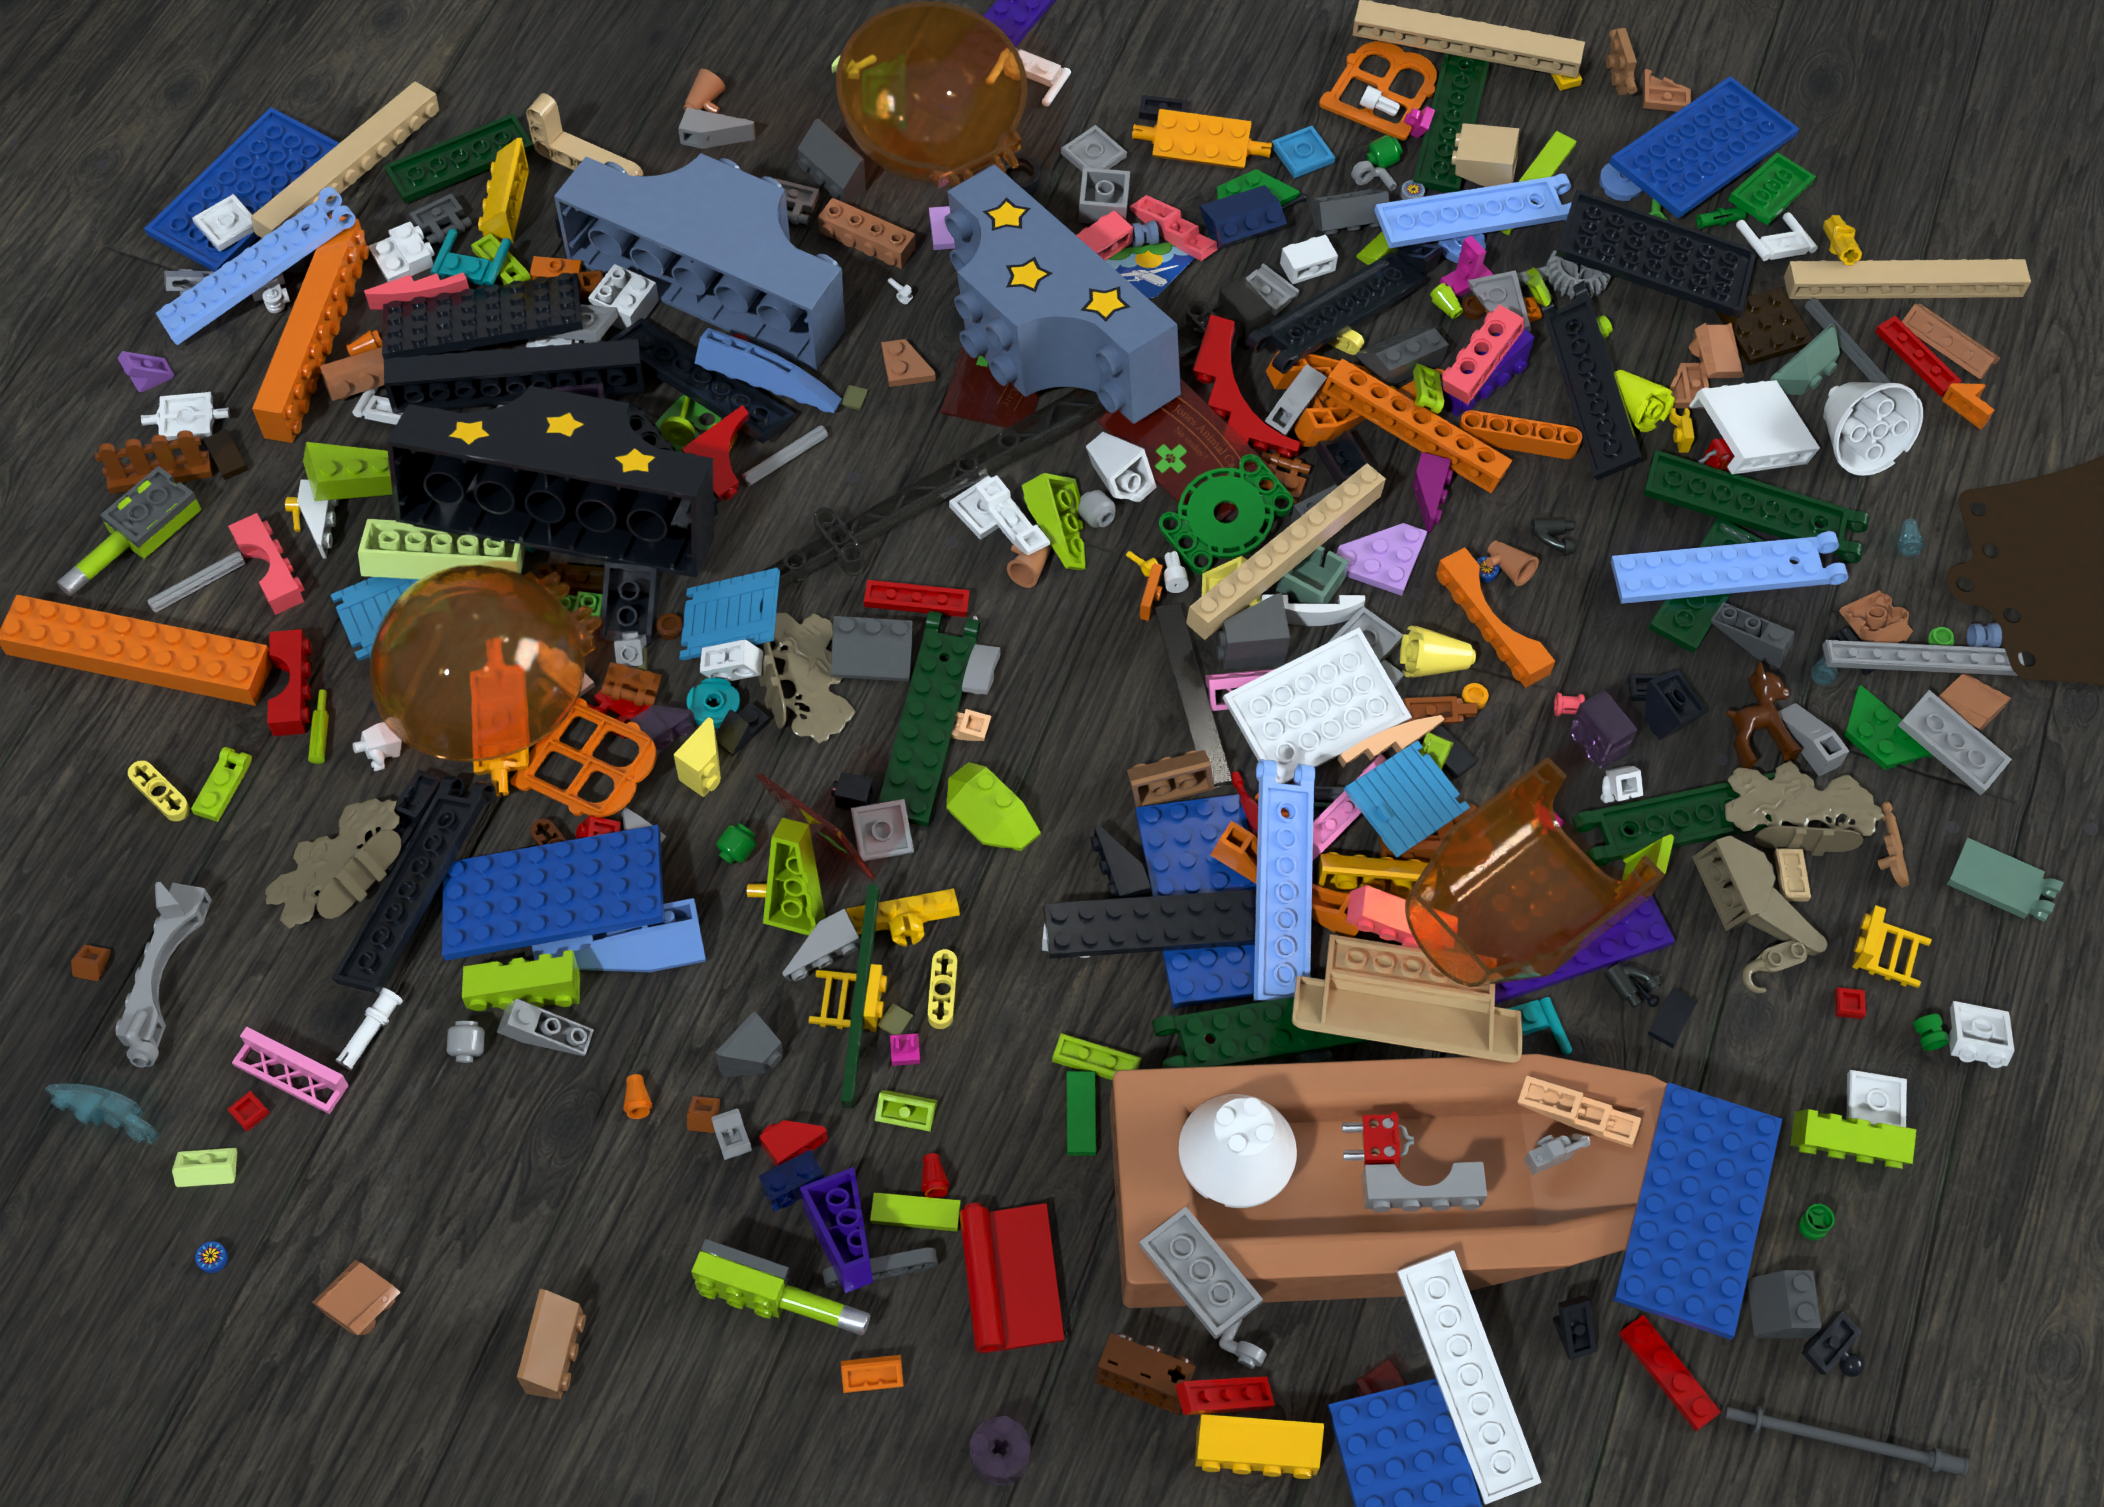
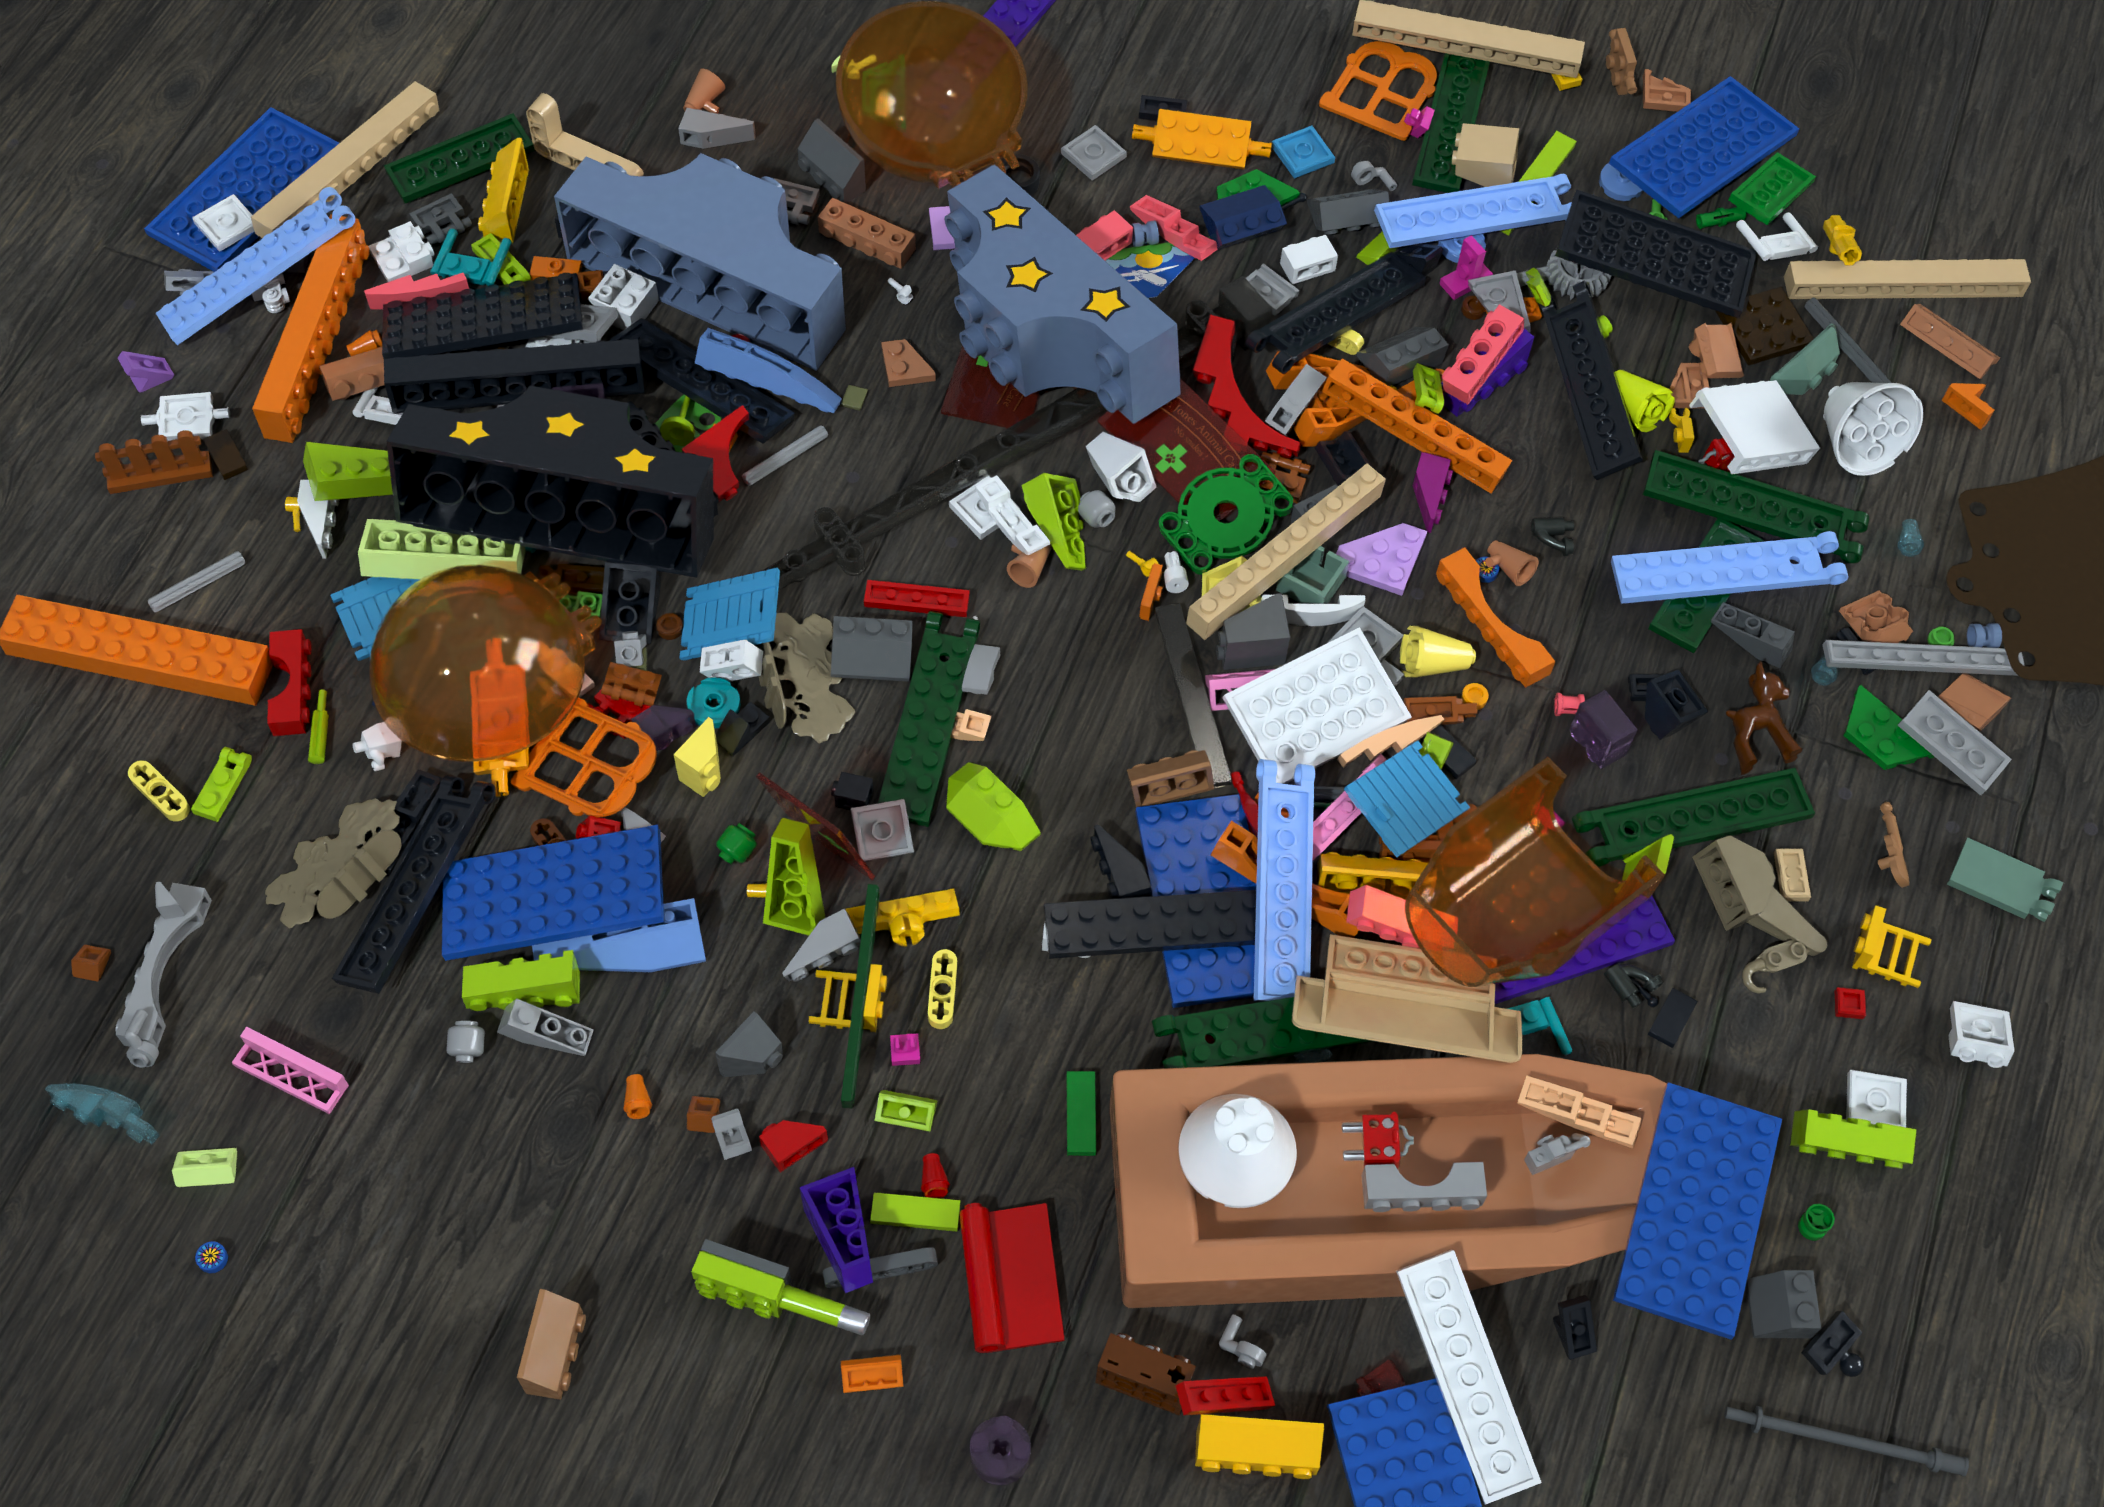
(137, 521): piece -> none
(248, 1111): red tile -> none
(278, 584): coral arch -> none
(356, 1298): nougat slope -> none
(375, 1018): white pin -> none
(783, 1182): clear blue brick -> none
(895, 1020): olive piece -> none
(1045, 73): white plate -> none
(1092, 1057): lime tile -> none
(1102, 193): light grey brick -> none
(1200, 1272): light grey plate -> none
(1373, 99): white piece -> none
(1384, 152): green head -> none
(1412, 190): tile -> none
(1446, 300): lime cone -> none
(1522, 434): orange beam -> none
(1622, 783): white piece -> none
(1669, 1373): red plate -> none
(1795, 800): dark tan plant -> none
(1819, 742): light grey slope -> none
(1917, 355): red plate -> none
(1931, 1032): green wheel -> none

